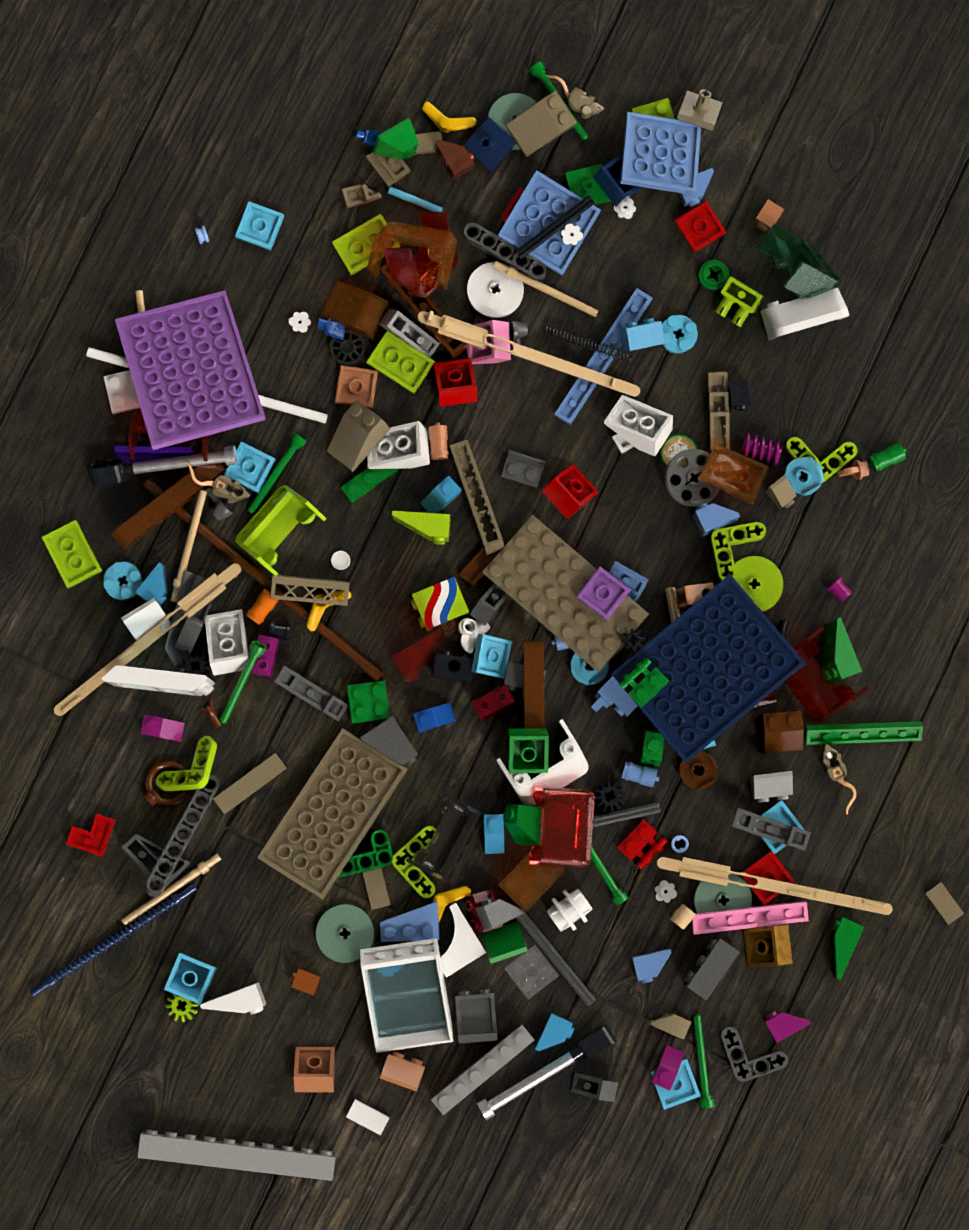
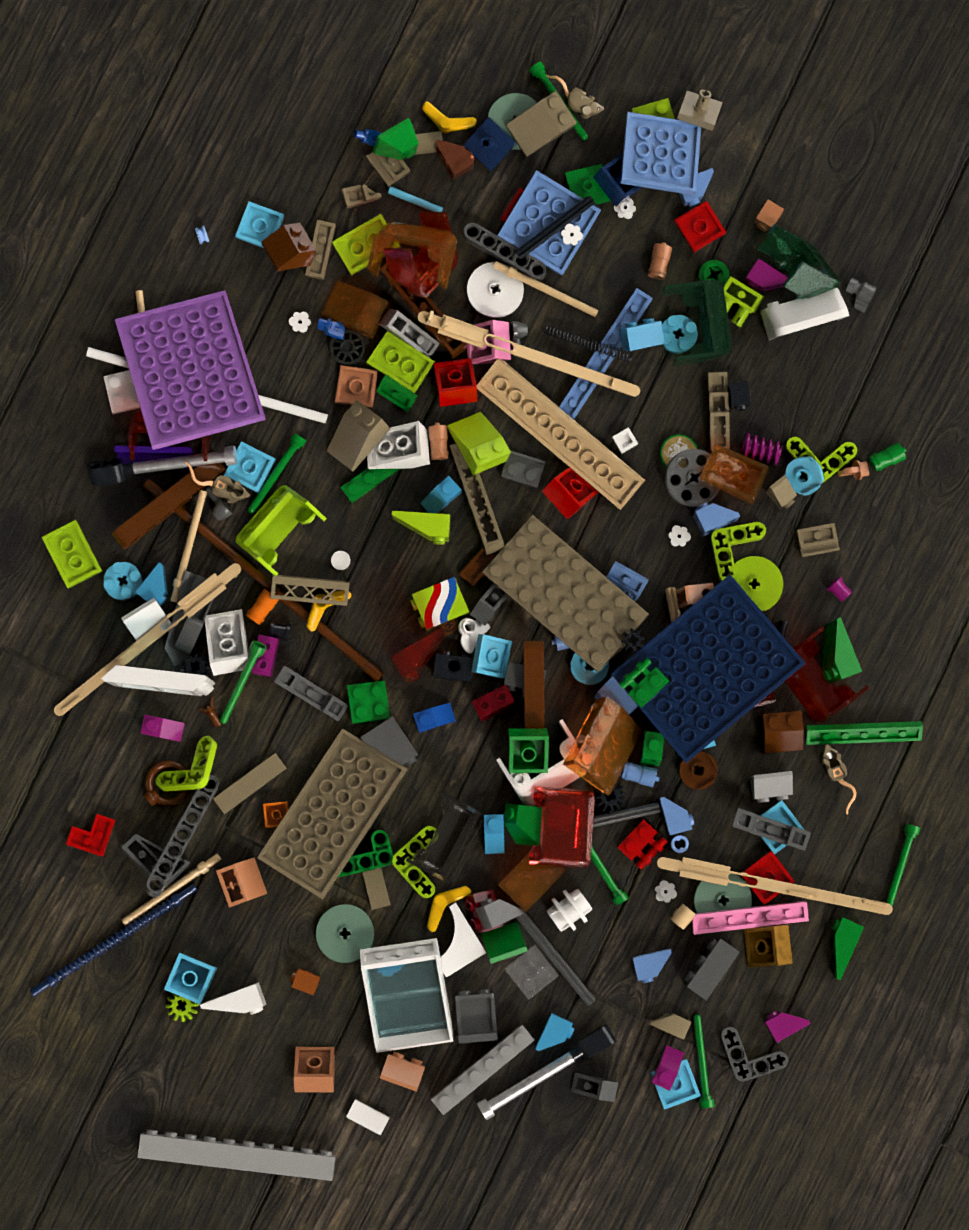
(241, 882): none -> nougat slope
(274, 813): none -> orange piece
(289, 247): none -> reddish brown slope
(322, 242): none -> dark tan plate
(396, 393): none -> green plate
(413, 925): medium blue wing -> none
(479, 443): none -> lime slope
(560, 433): none -> tan plate
(603, 593): medium lavender tile -> none
(603, 745): none -> clear orange slope
(640, 424): white slope -> none
(660, 258): none -> nougat piece
(675, 817): none -> medium blue slope
(685, 536): none -> white plant
(710, 300): none -> clear green windscreen
(764, 277): none -> magenta slope
(817, 540): none -> dark tan plate
(863, 292): none -> dark grey piece
(910, 832): none -> green piece
(944, 903): dark tan tile -> none

